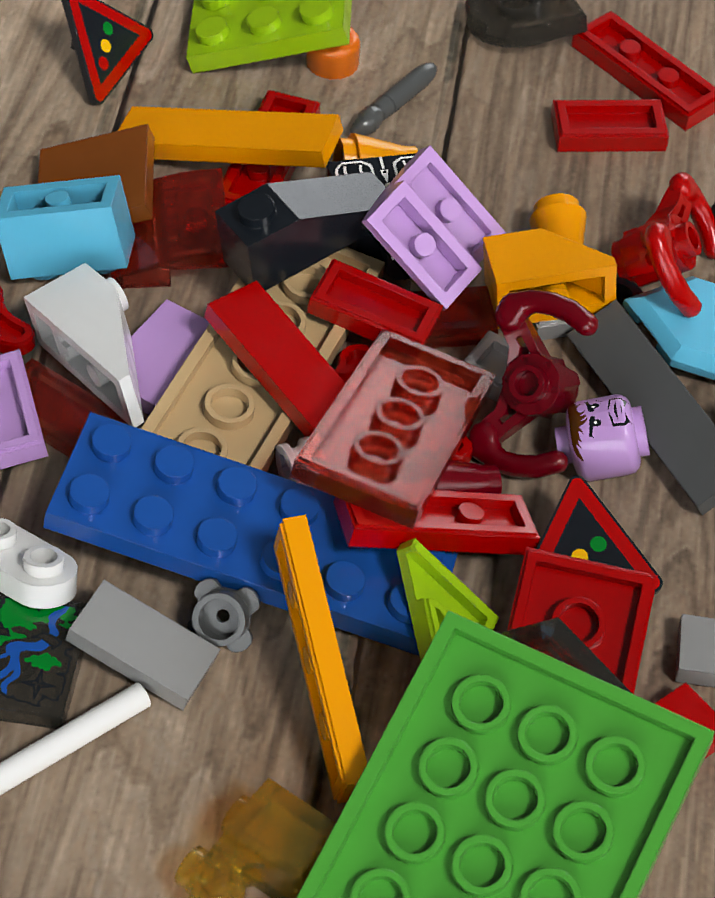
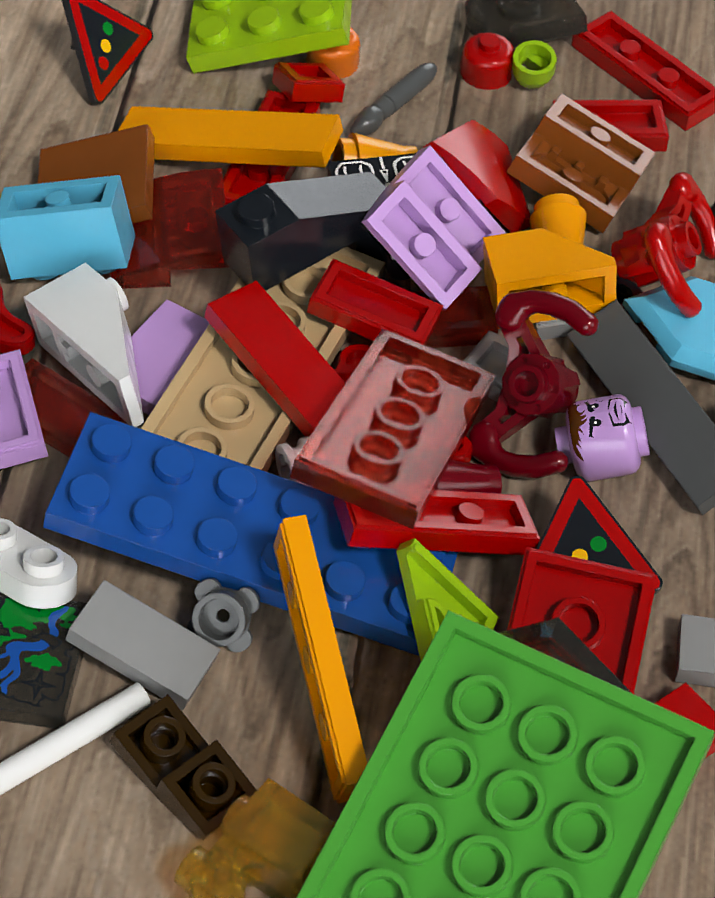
(180, 767): none -> dark brown slope
(308, 82): none -> red tile
(482, 165): none -> red slope
(487, 61): none -> red piece
(540, 64): none -> lime hinge
(582, 158): none -> dark orange slope

